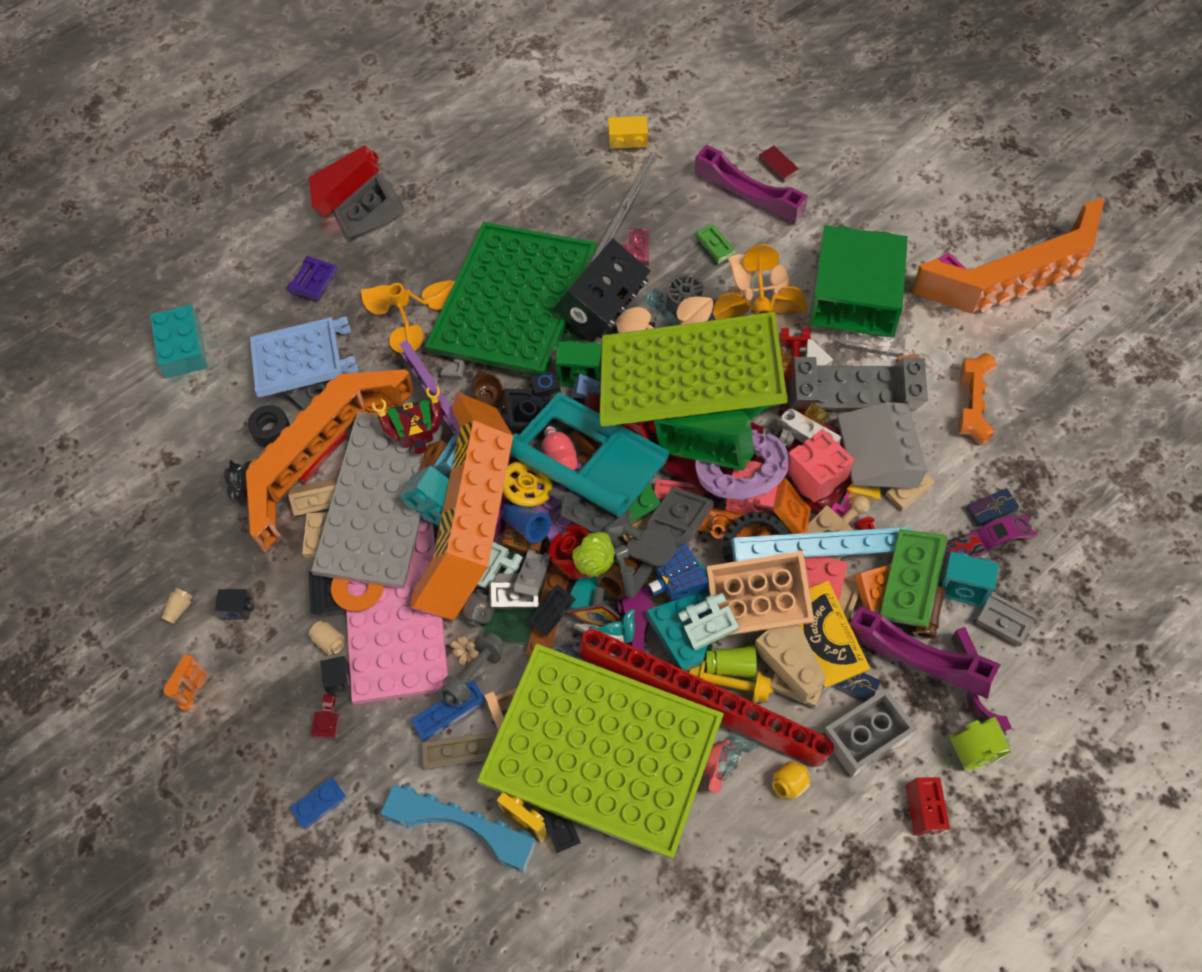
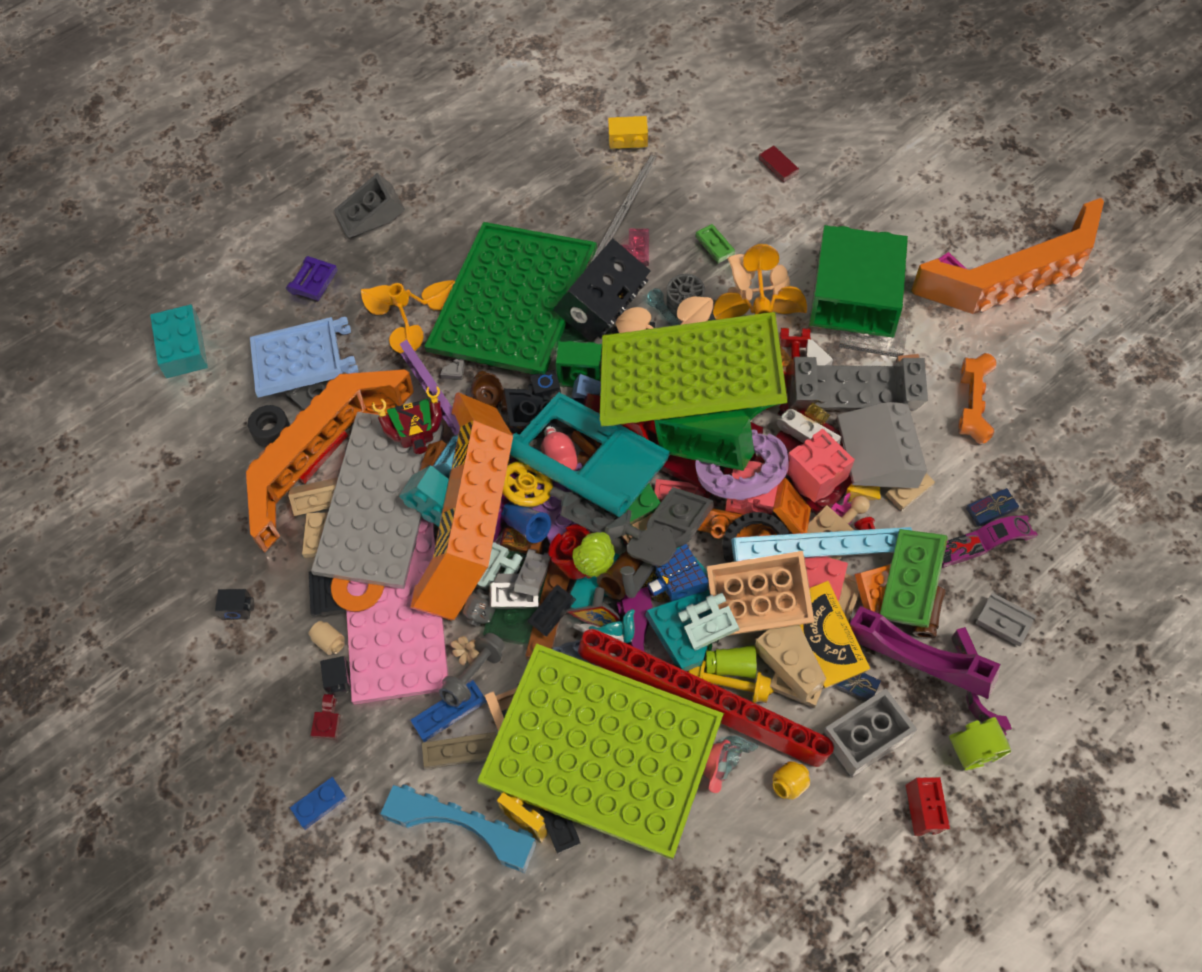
(176, 605): tan cone -> none
(191, 677): orange plate -> none
(236, 480): black piece -> none
(341, 179): red slope -> none
(620, 554): dark grey hand -> none
(783, 202): magenta arch -> none
(786, 437): light grey plate -> none
(968, 579): teal brick -> none

